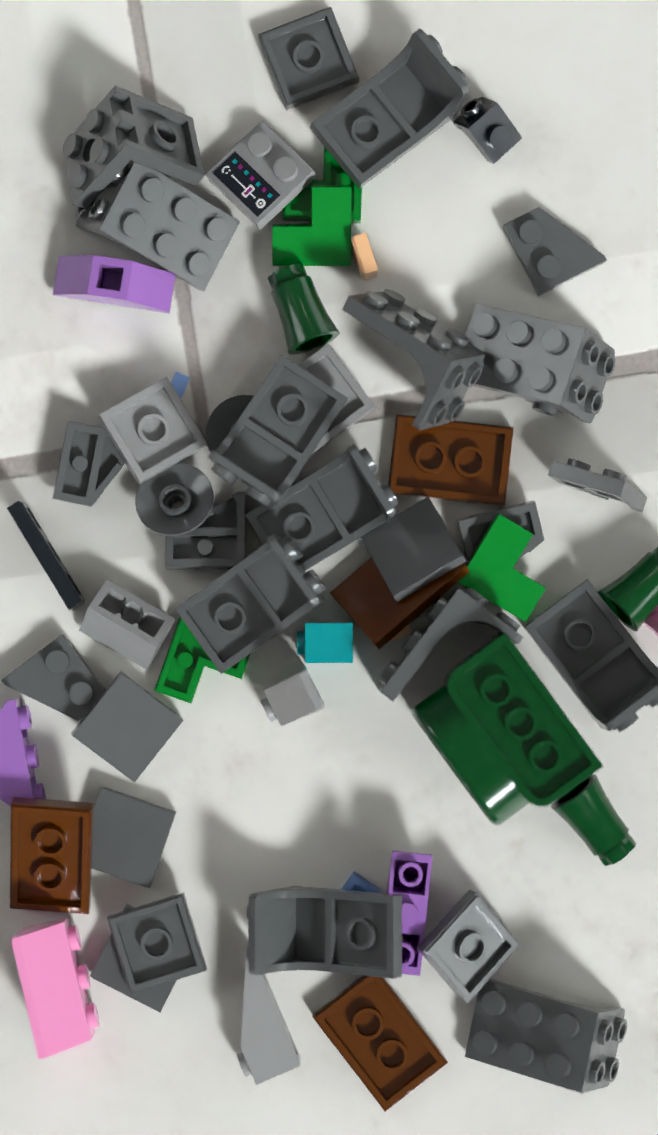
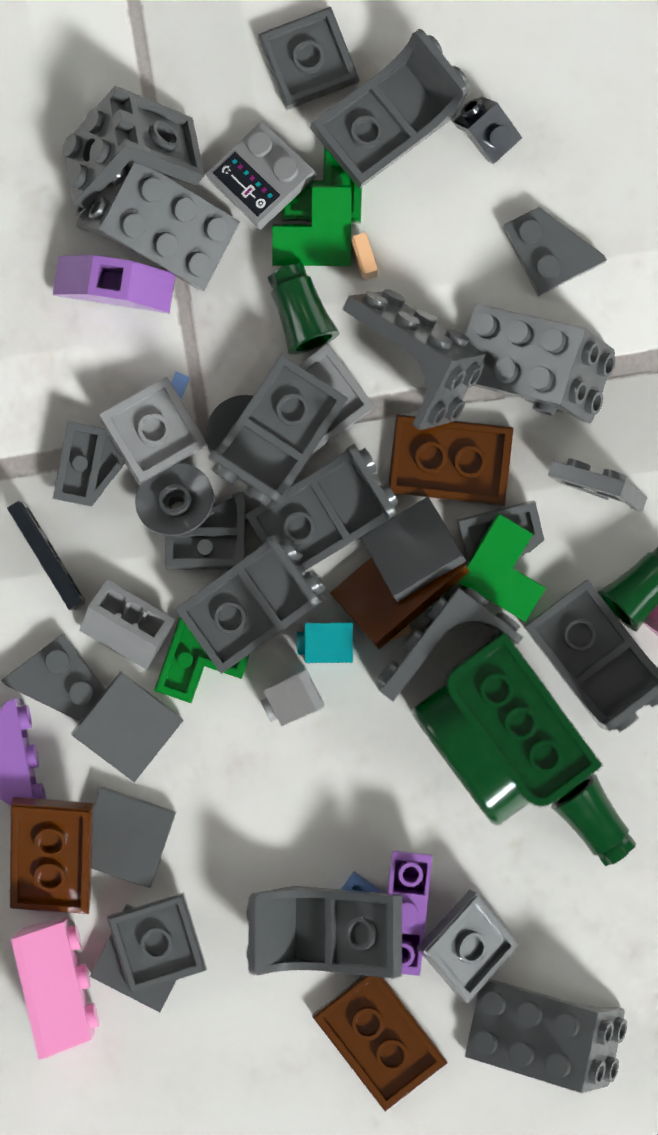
(265, 1038): light grey slope -> none

